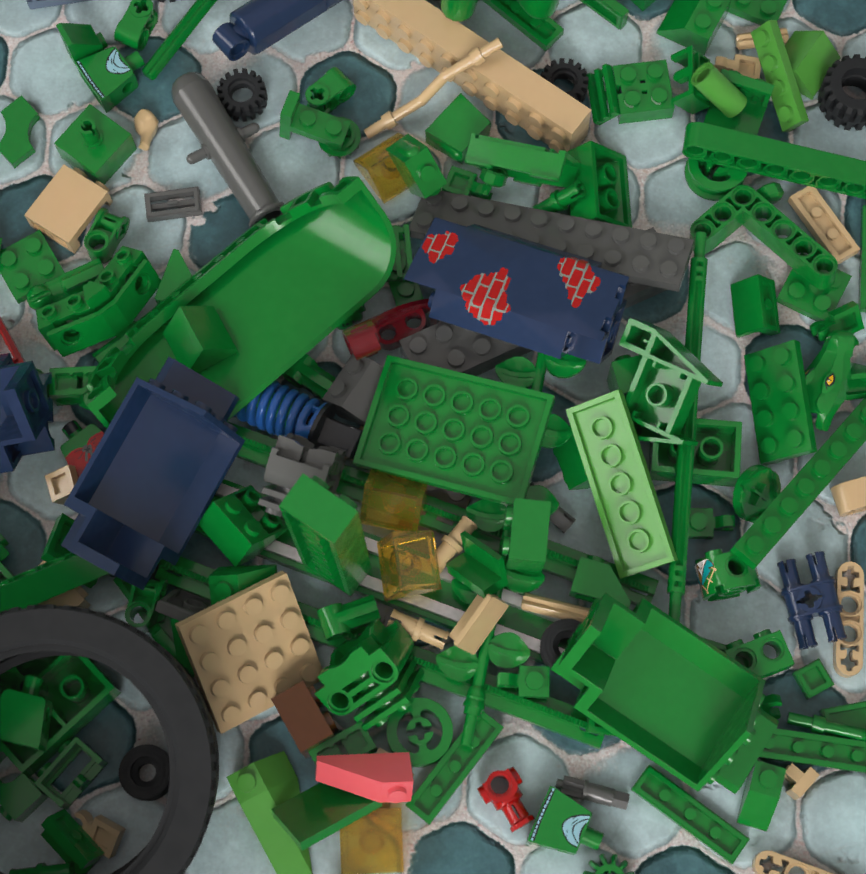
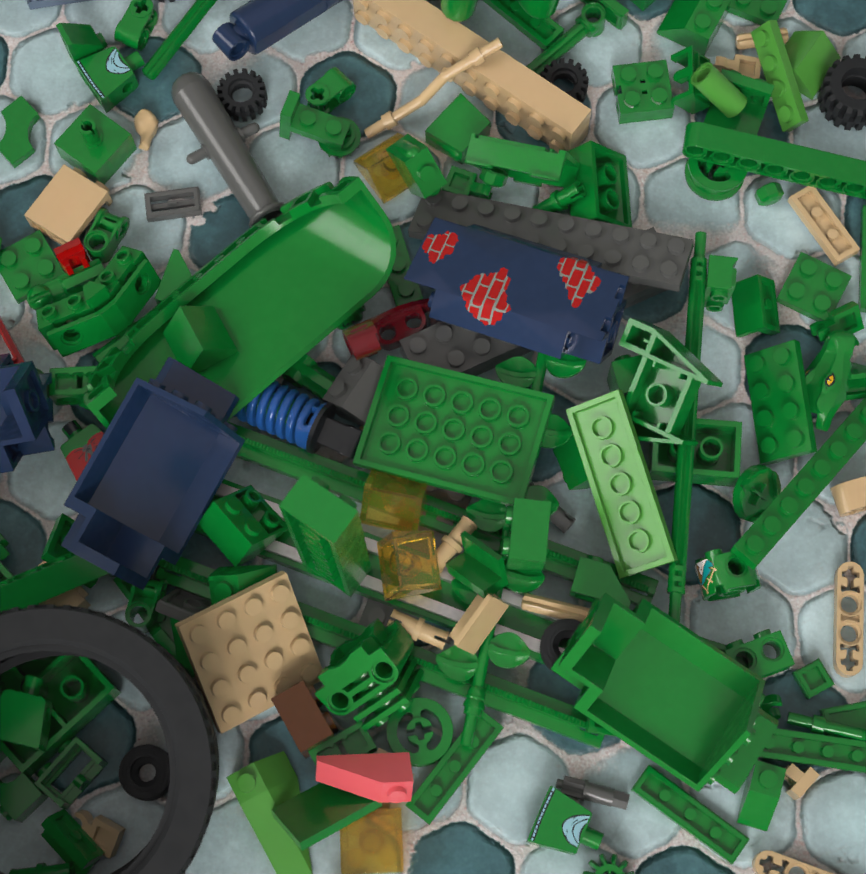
(61, 483): tan panel -> none
(72, 256): none -> red tile
(291, 459): dark grey piece -> none
(339, 618): green piece -> none
(401, 230): green tile -> none
(509, 798): red connector -> none
(530, 681): green plate -> none
(573, 36): none -> green axle
(599, 96): green tile -> none
(703, 523): green plate -> none
(719, 282): none -> green window
(767, 232): green beam -> none
(826, 607): dark blue pin -> none

